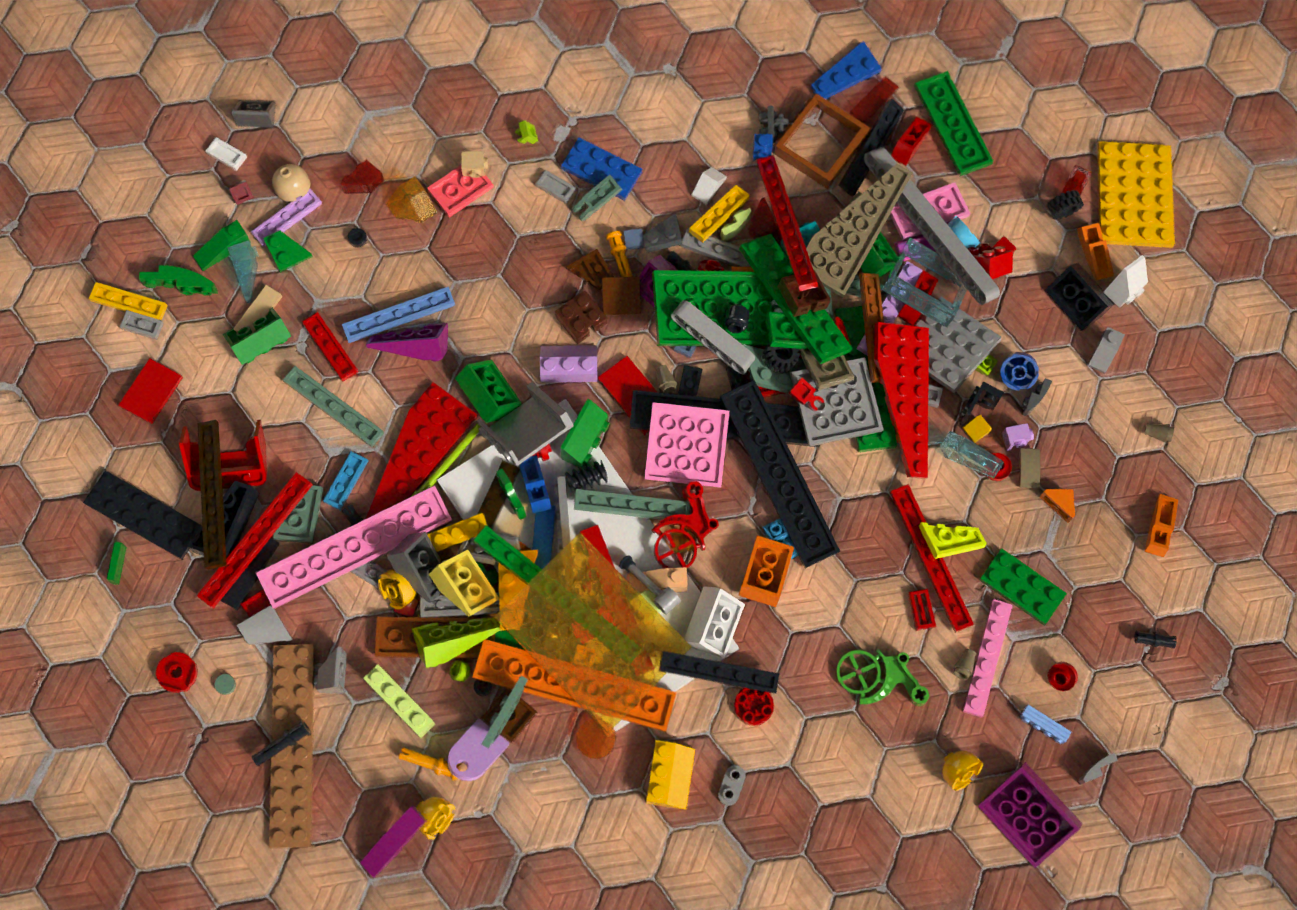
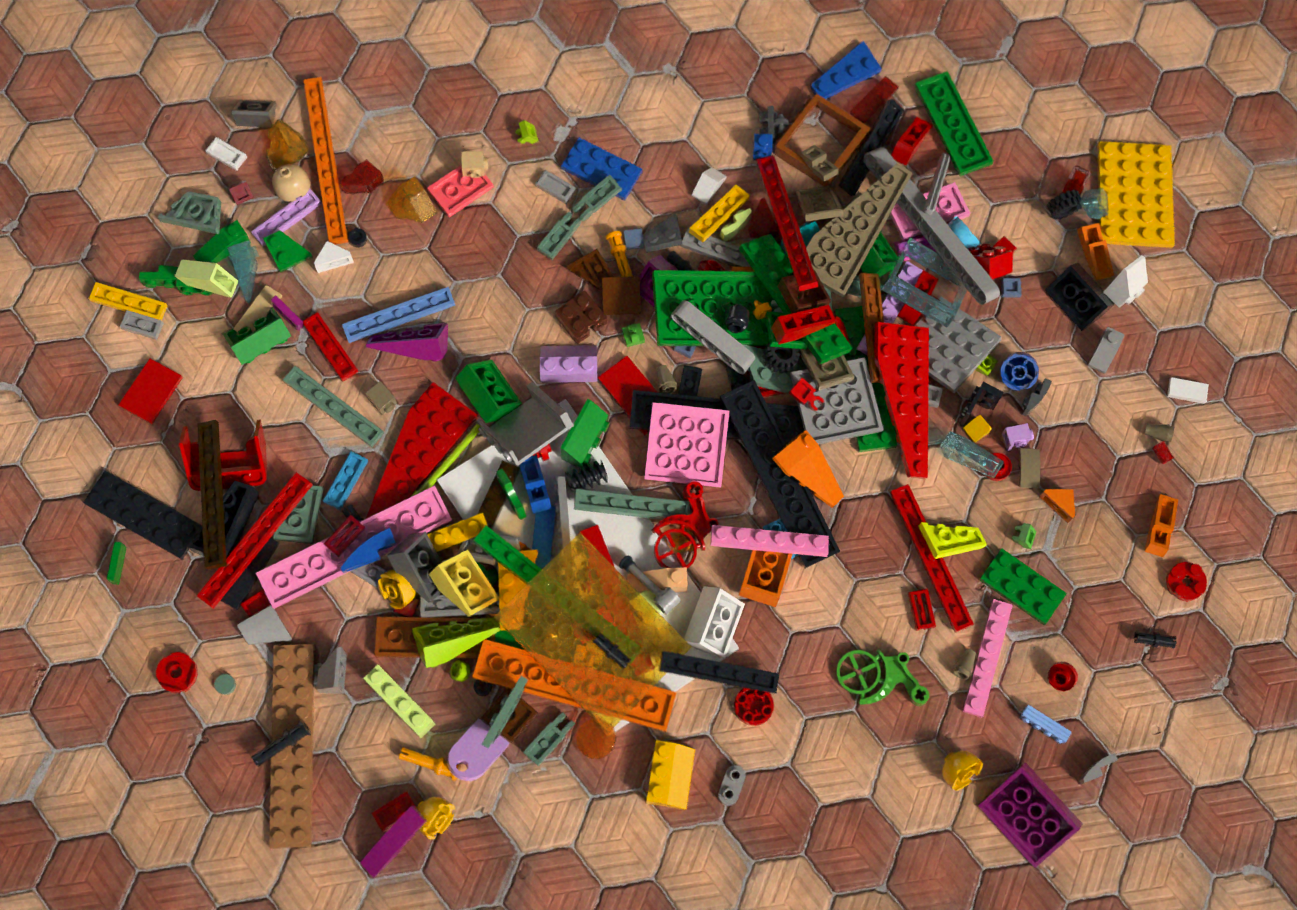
(195, 212): none -> sand green wing
(206, 277): none -> yellowish green slope
(286, 145): none -> clear yellow slope
(287, 313): none -> magenta tile
(325, 161): none -> orange plate
(332, 257): none -> white slope
(355, 523): none -> dark red tile
(368, 551): none -> blue slope
(381, 398): none -> dark tan brick
(392, 811): none -> red plate
(547, 740): none -> sand green hinge
(558, 236): none -> sand green hinge
(611, 650): none -> black pin
(633, 335): none -> bright green tile
(761, 309): none -> light orange tile
(769, 540): none -> bright pink plate
(800, 324): none -> red slope
(806, 463): none -> orange wedge
(817, 162): none -> dark tan slope
(819, 203): none -> dark tan tile
(937, 183): none -> light grey axle
(1011, 287): none -> sand blue tile
(1026, 536): none -> bright green tile
(1095, 203): none -> clear light blue slope
(1163, 452): none -> red piece
(1187, 390): none -> white tile
(1191, 571): none -> red plate

